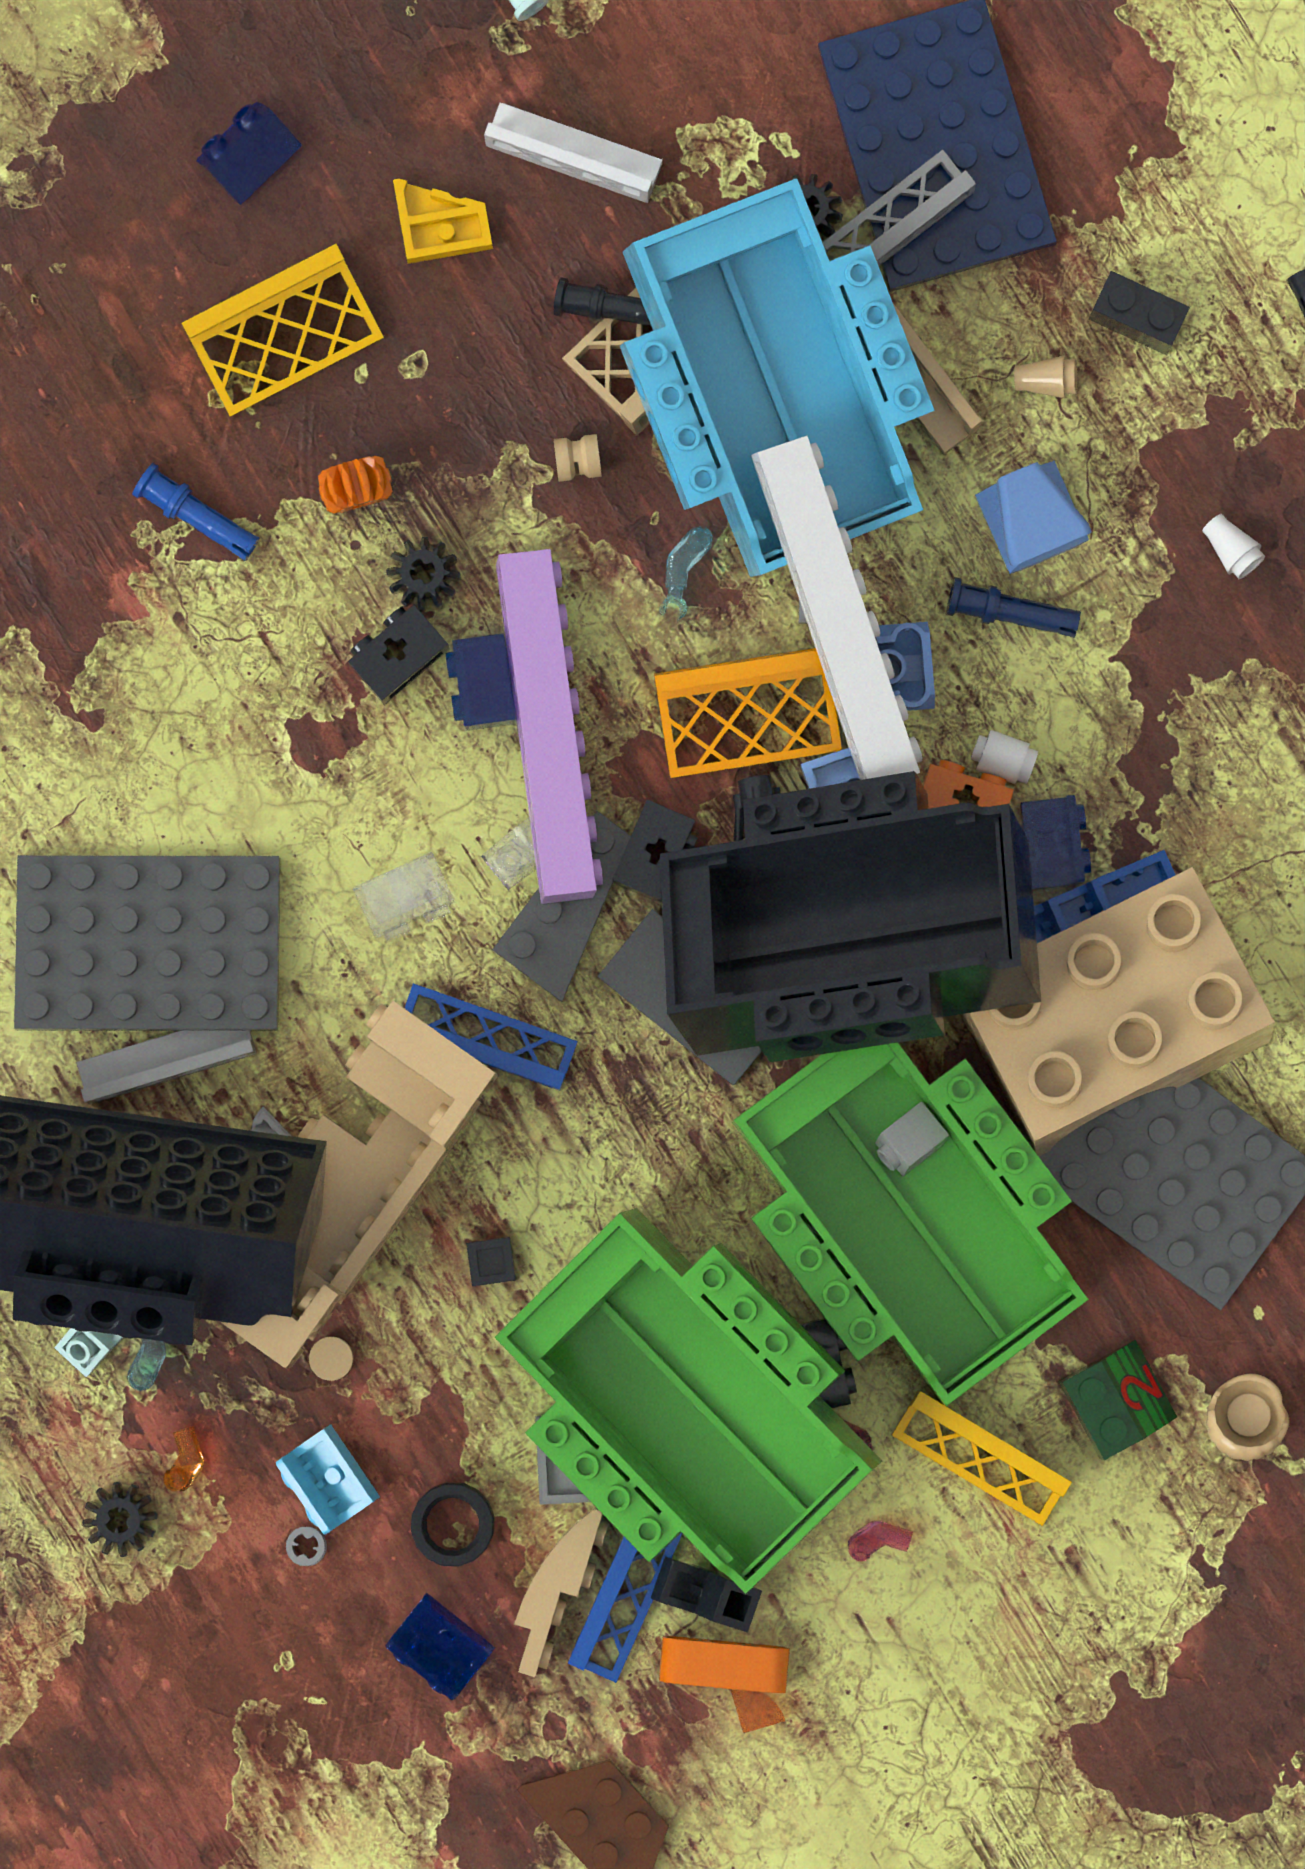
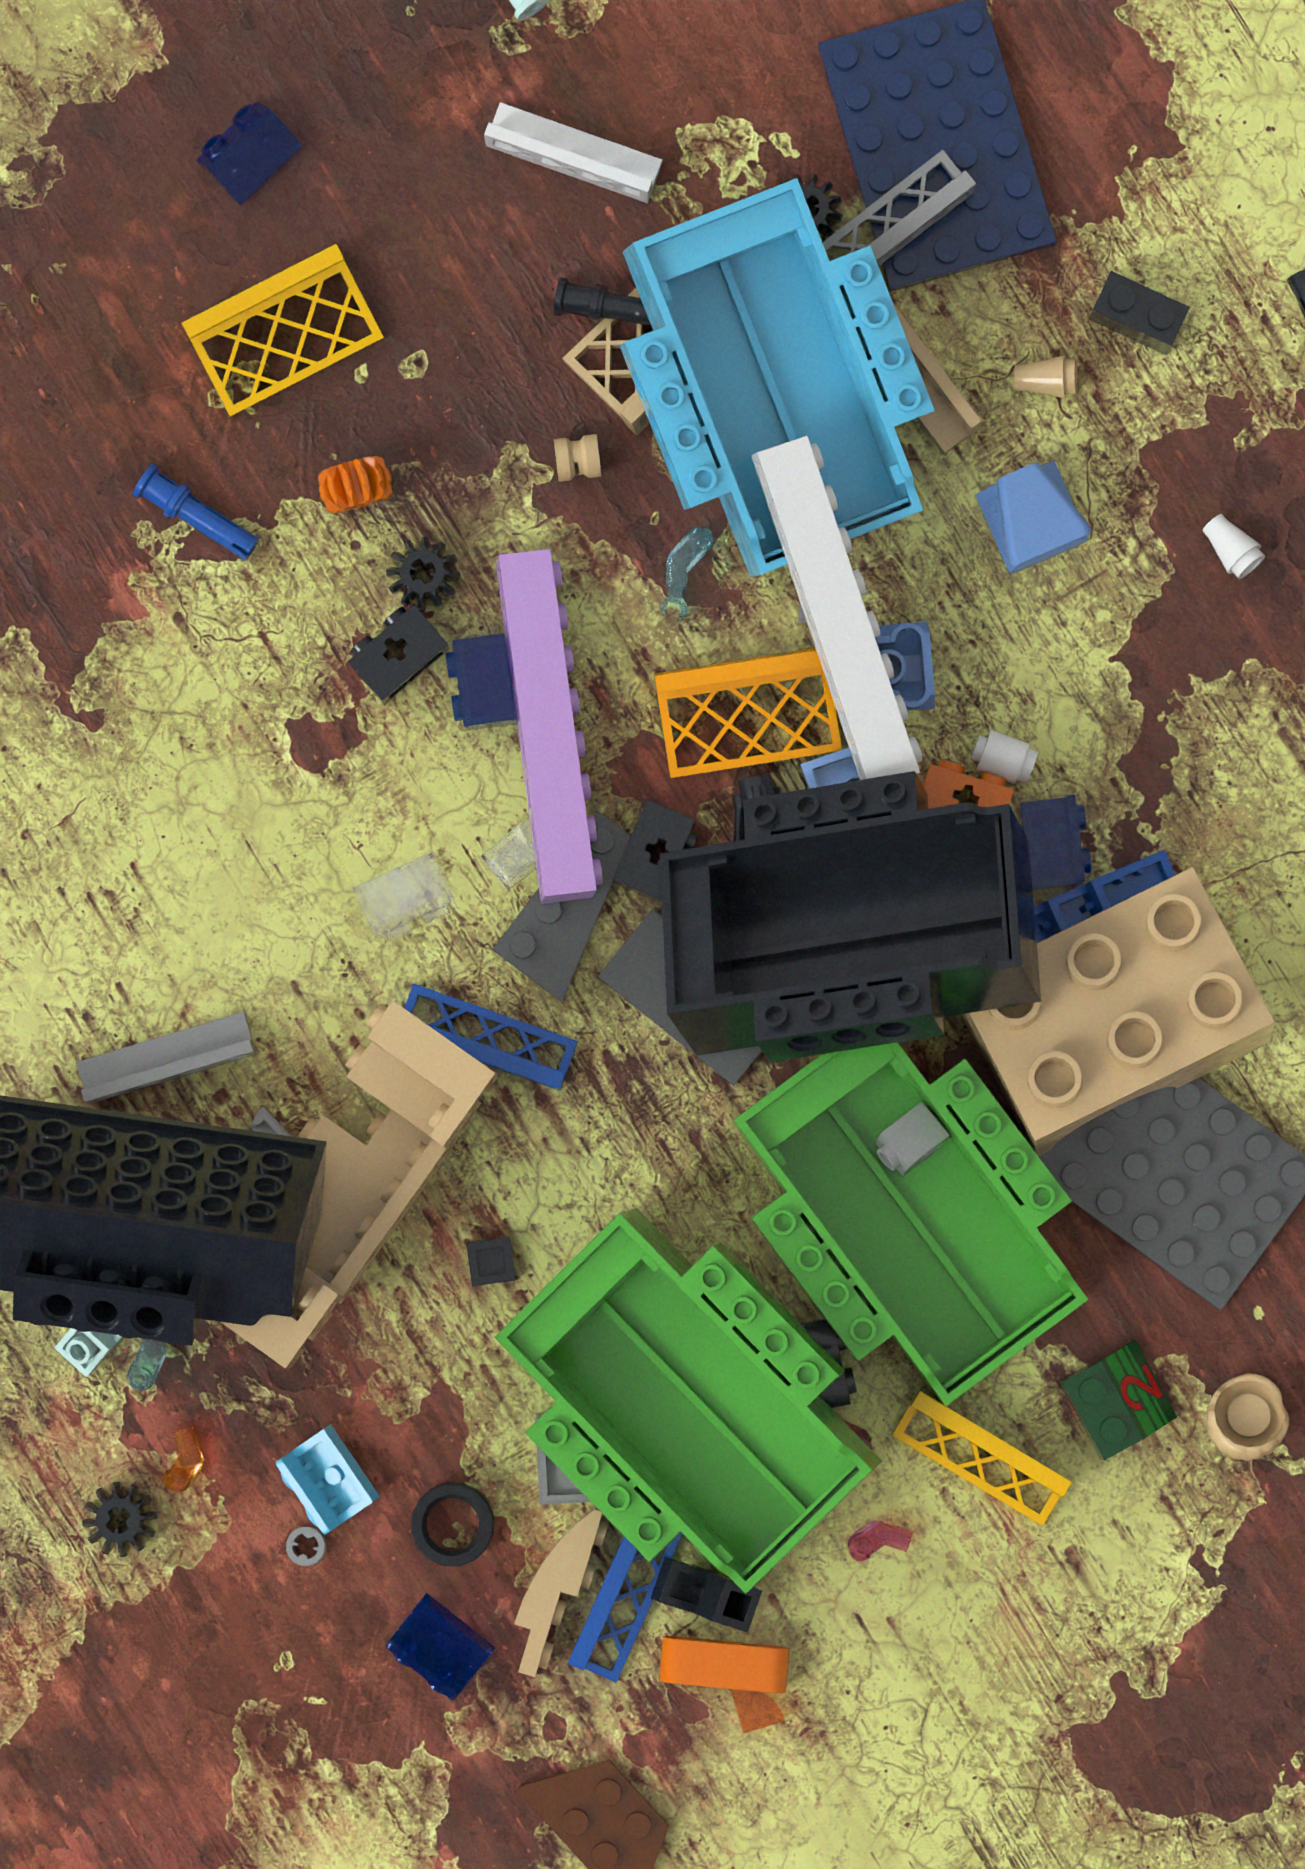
(147, 943): dark grey plate -> none
(331, 1358): tan tile -> none
(440, 224): yellow wing -> none
(992, 606): dark blue pin -> none

